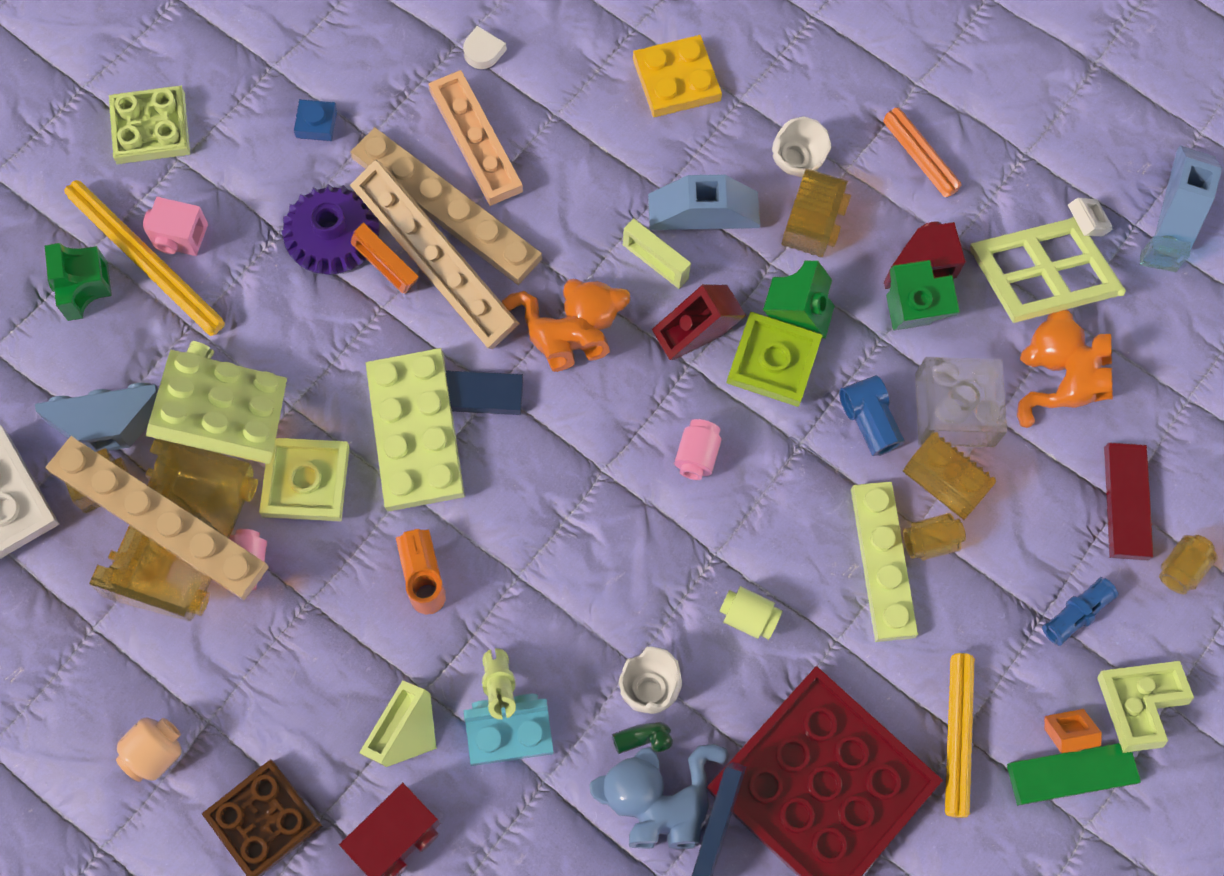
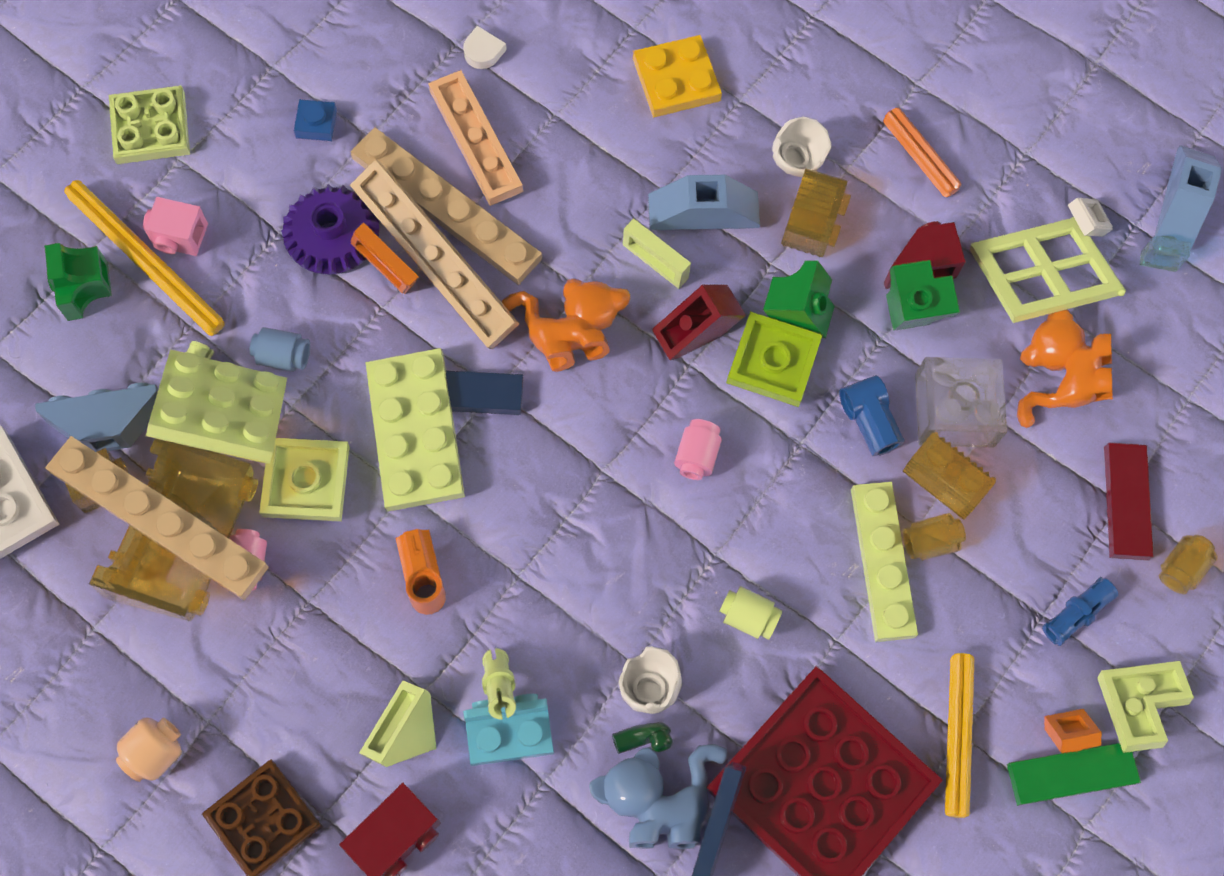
(280, 349): none -> medium blue brick

